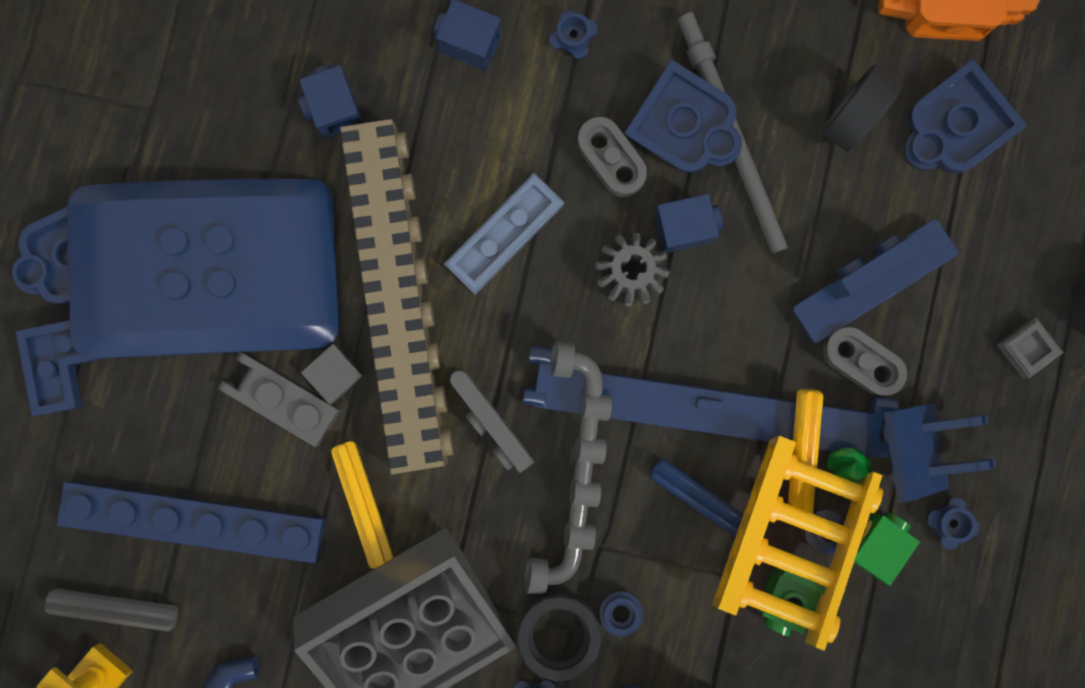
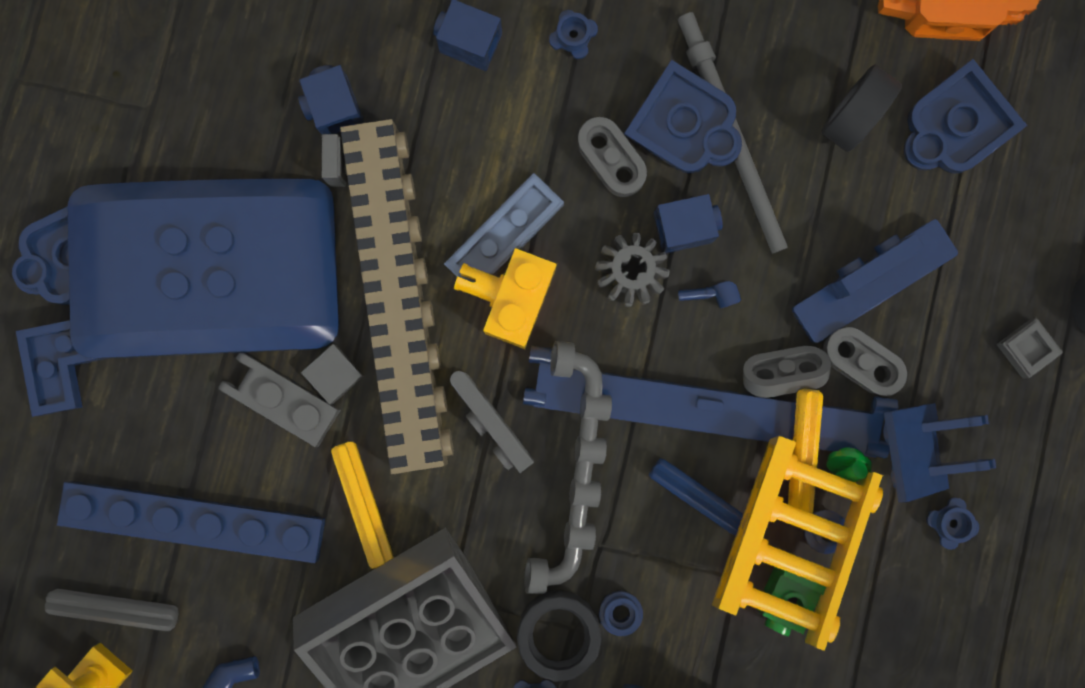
(333, 161): none -> dark grey tile
(513, 296): none -> yellow brick
(725, 293): none -> dark blue hand
(786, 371): none -> dark grey plate
(885, 547): green brick -> none

